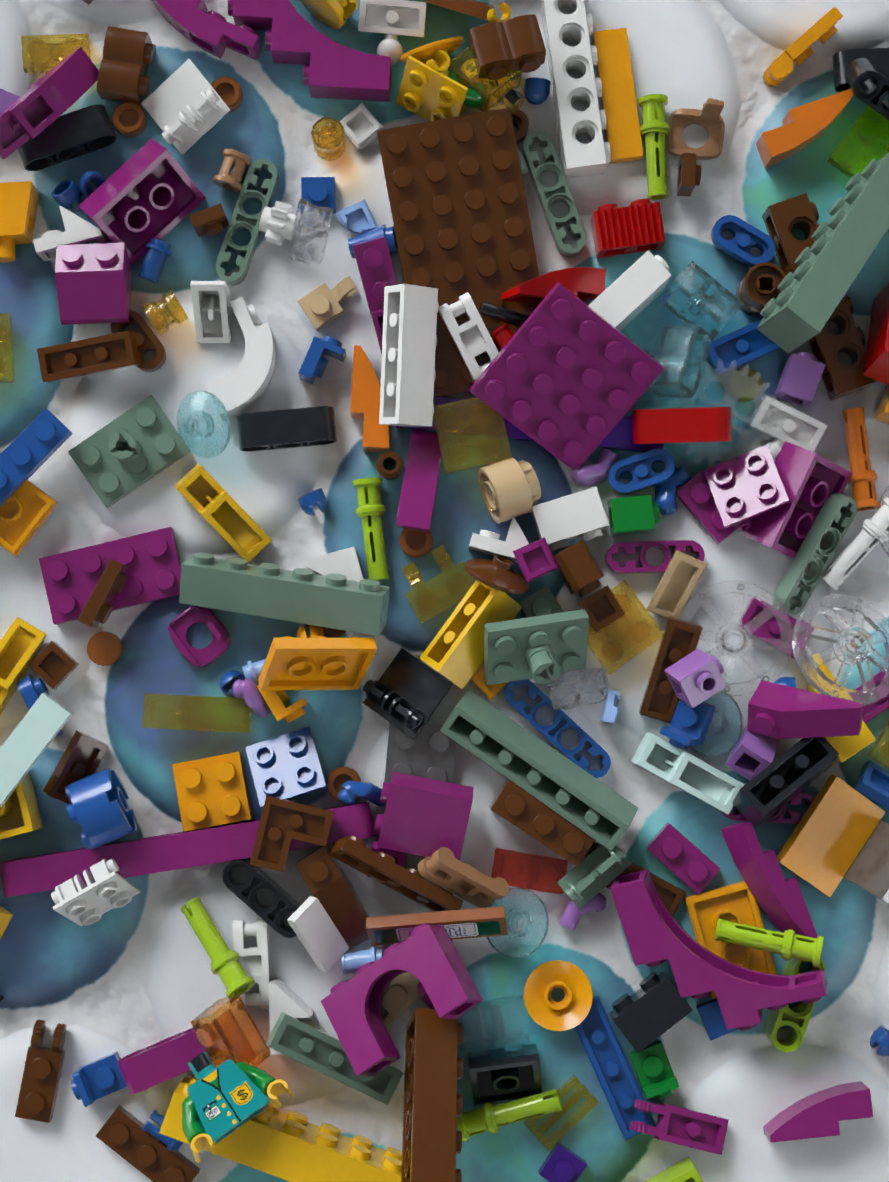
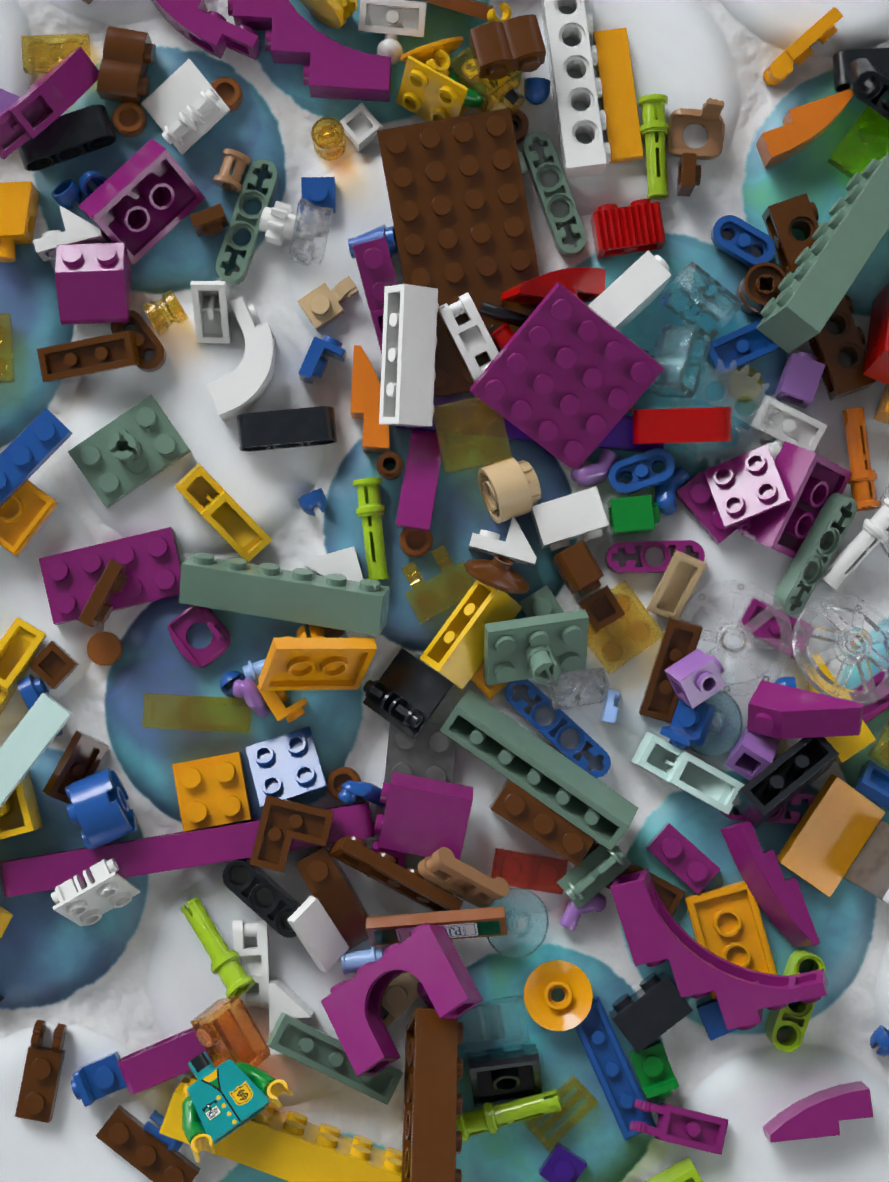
(154, 260): blue pin -> none
(203, 424): clear light blue dish -> none
(357, 218): light blue tile -> none
(535, 560): magenta tile -> none
(787, 943): lime pin -> none

